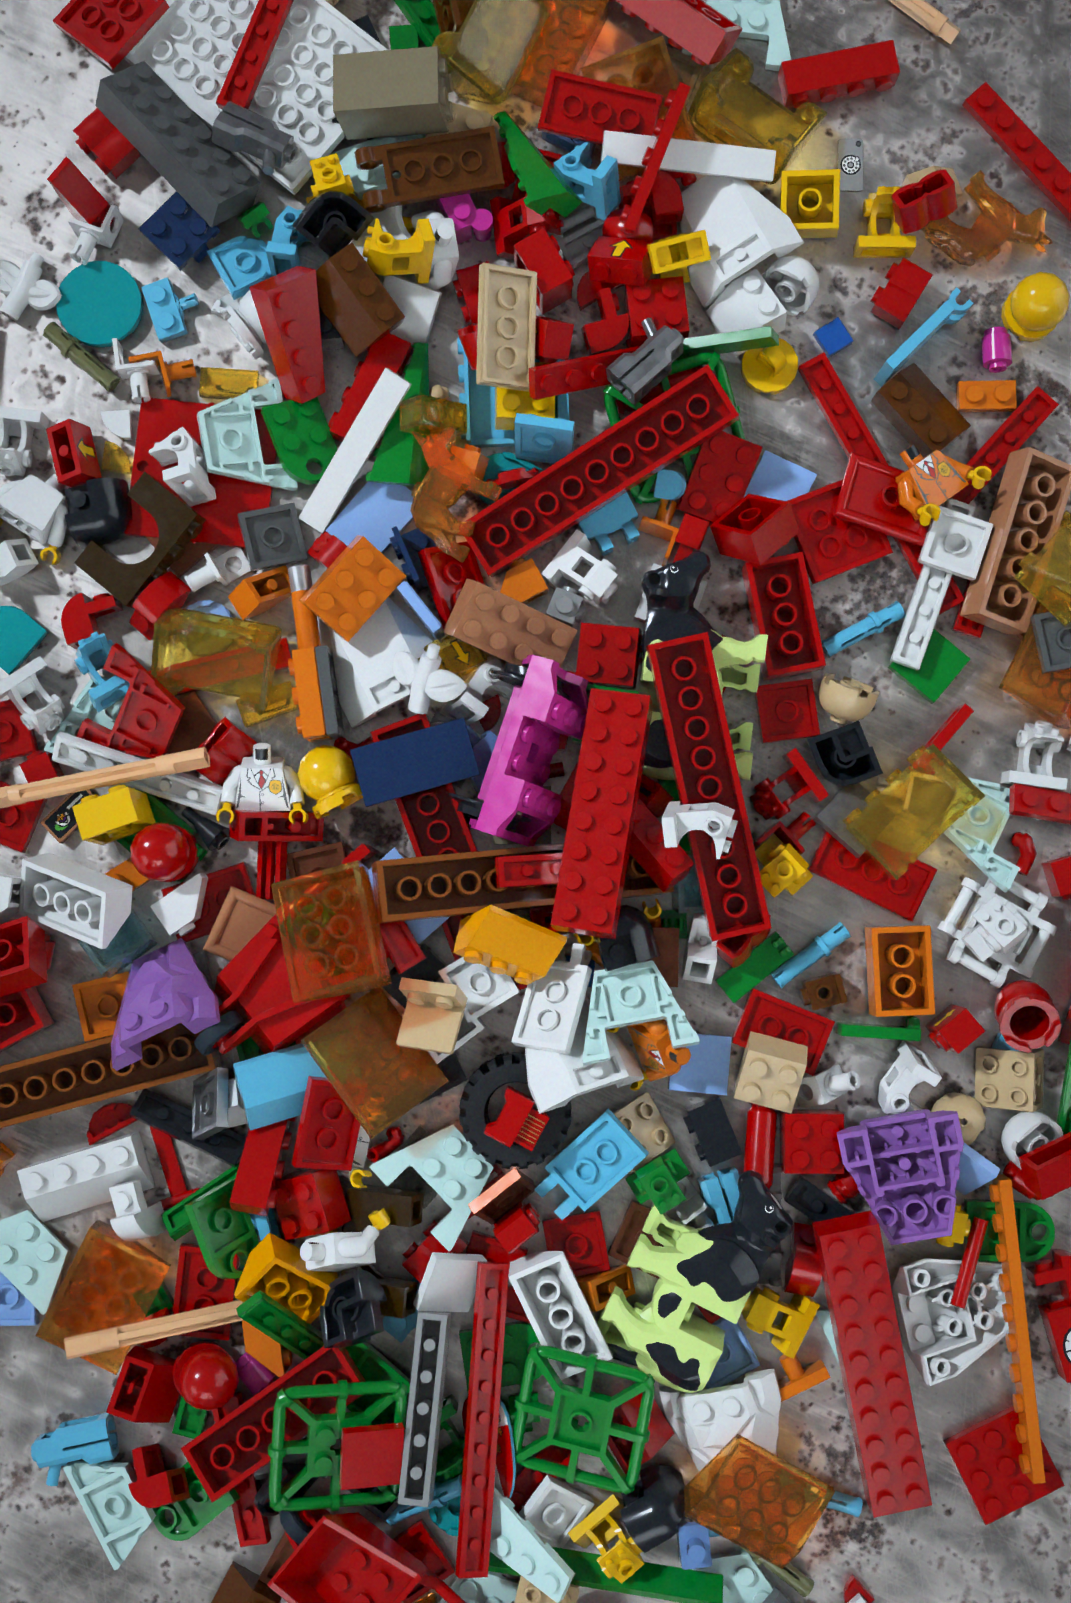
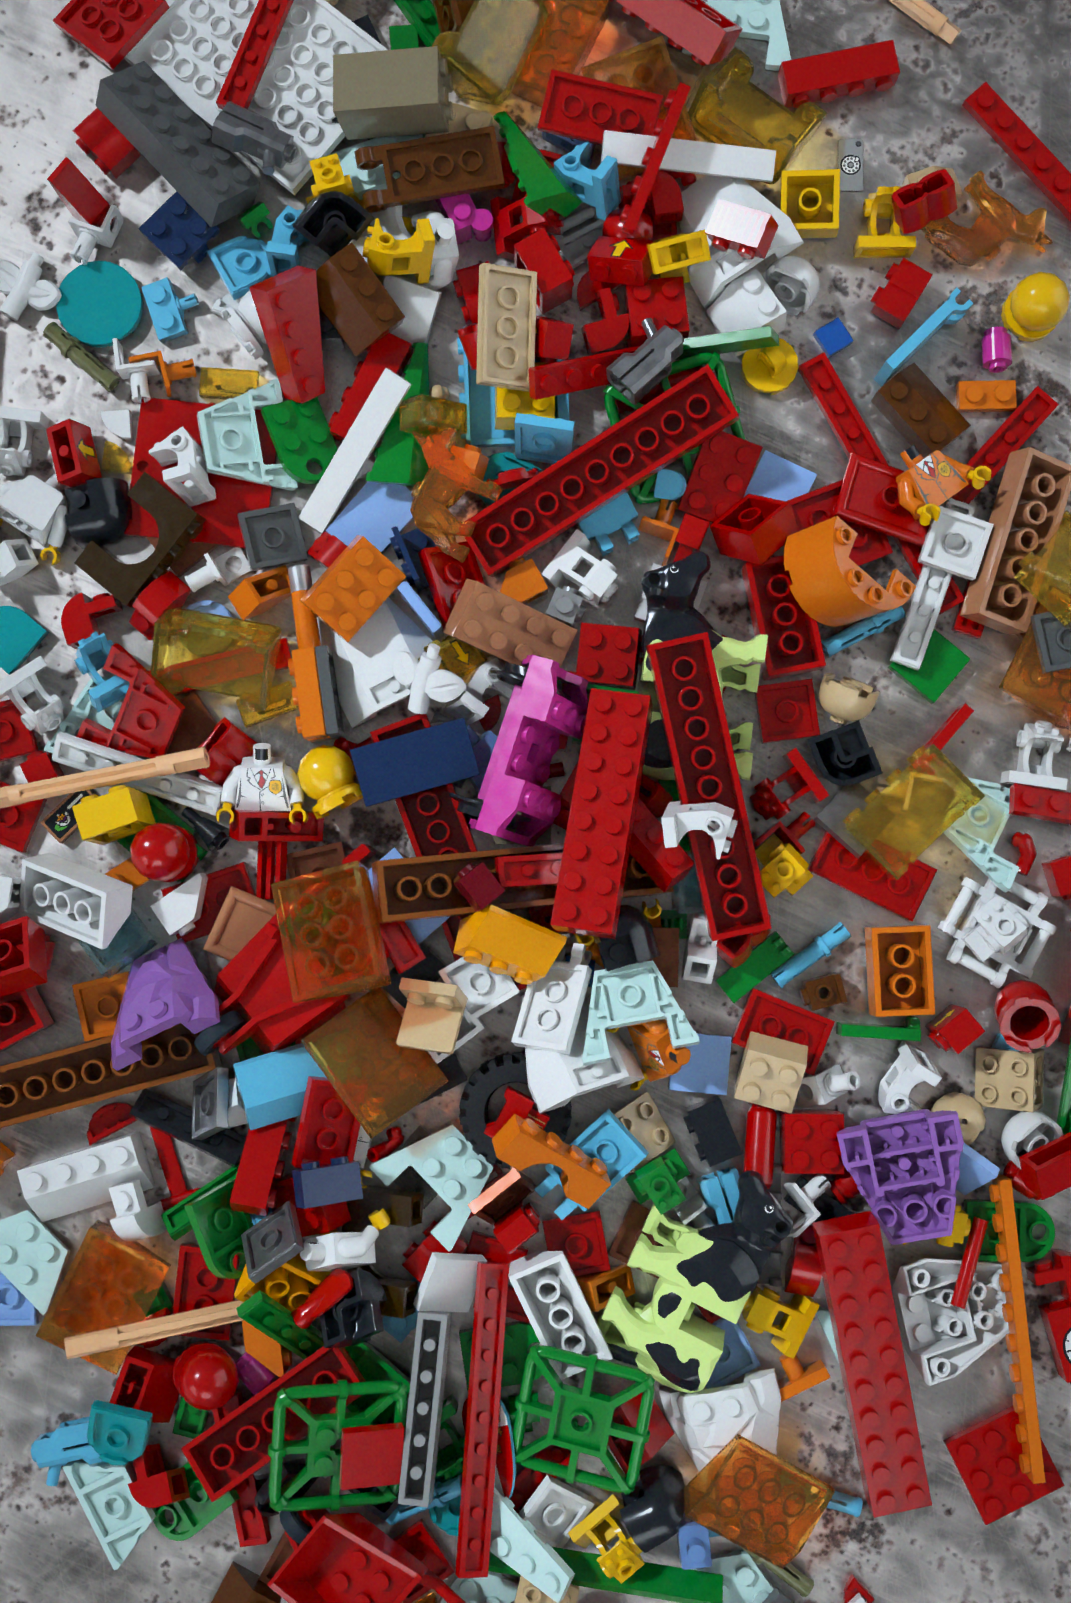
(118, 1432): none -> teal tile
(272, 1242): none -> flat silver tile
(323, 1297): none -> red piece
(327, 1183): none -> dark blue brick
(478, 885): none -> dark red brick
(525, 1144): none -> orange arch
(741, 229): none -> brick
(804, 1199): none -> white bracket
(830, 583): none -> orange cylinder

